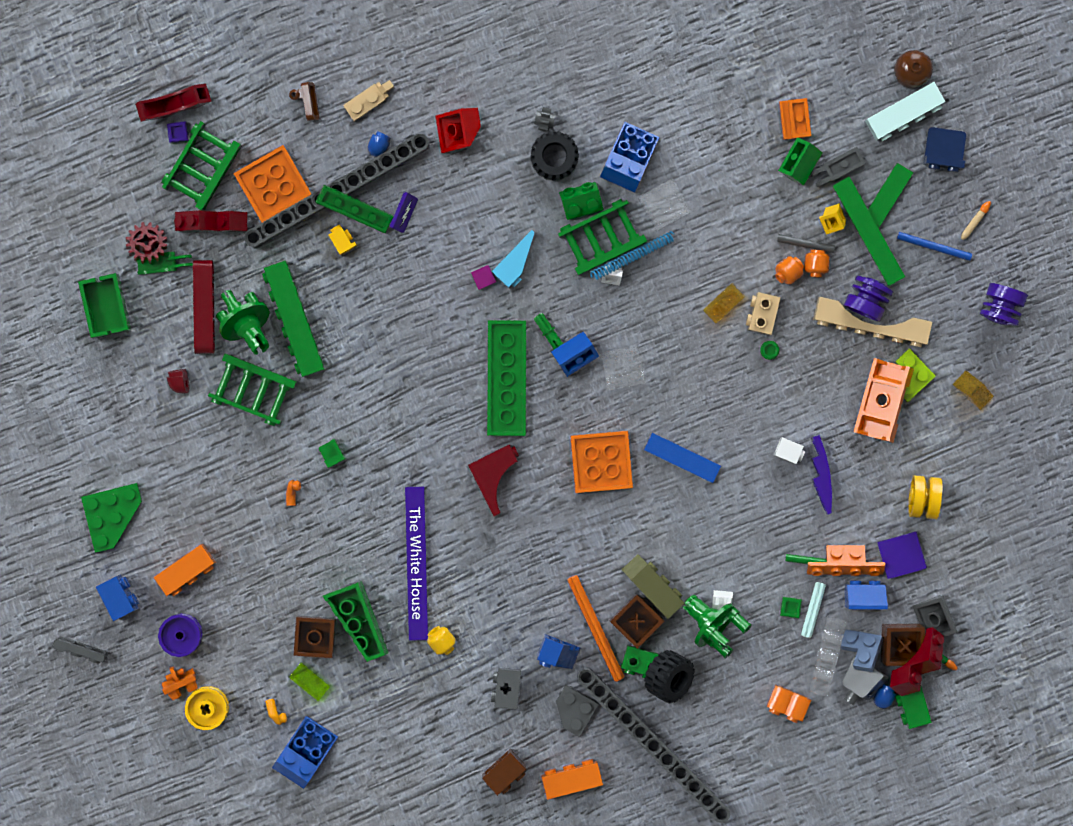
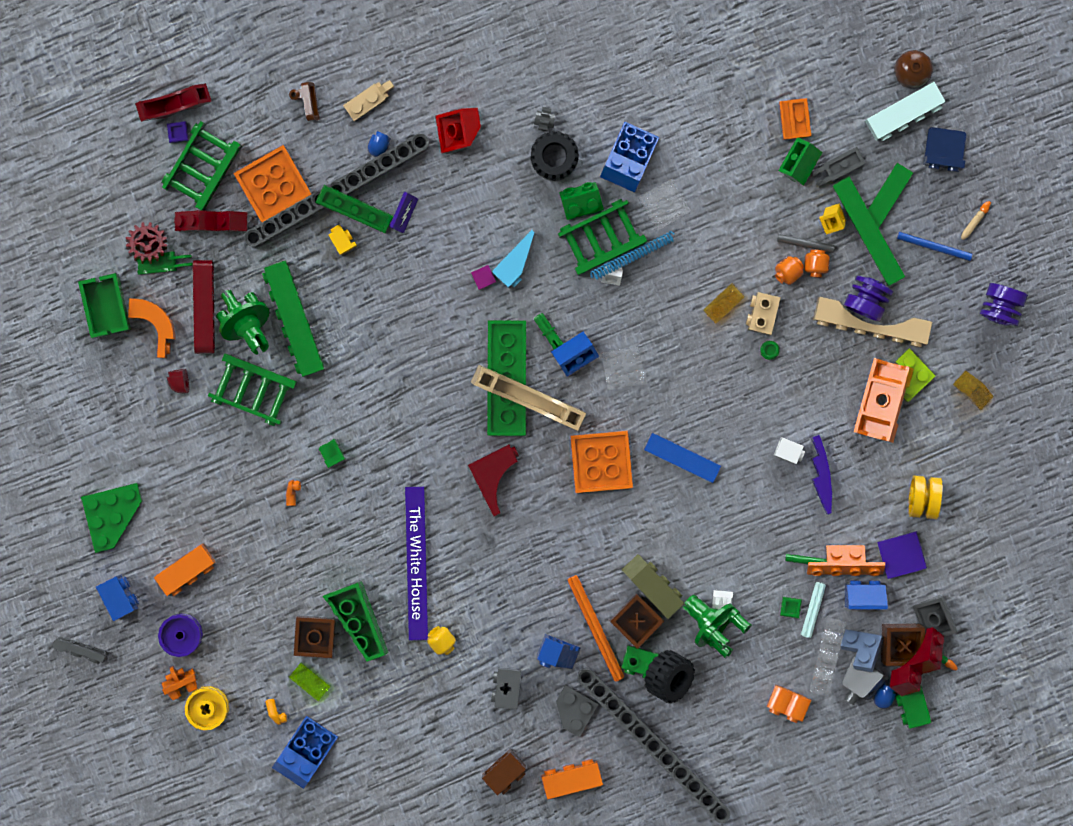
(159, 318): none -> orange arch
(528, 397): none -> tan arch

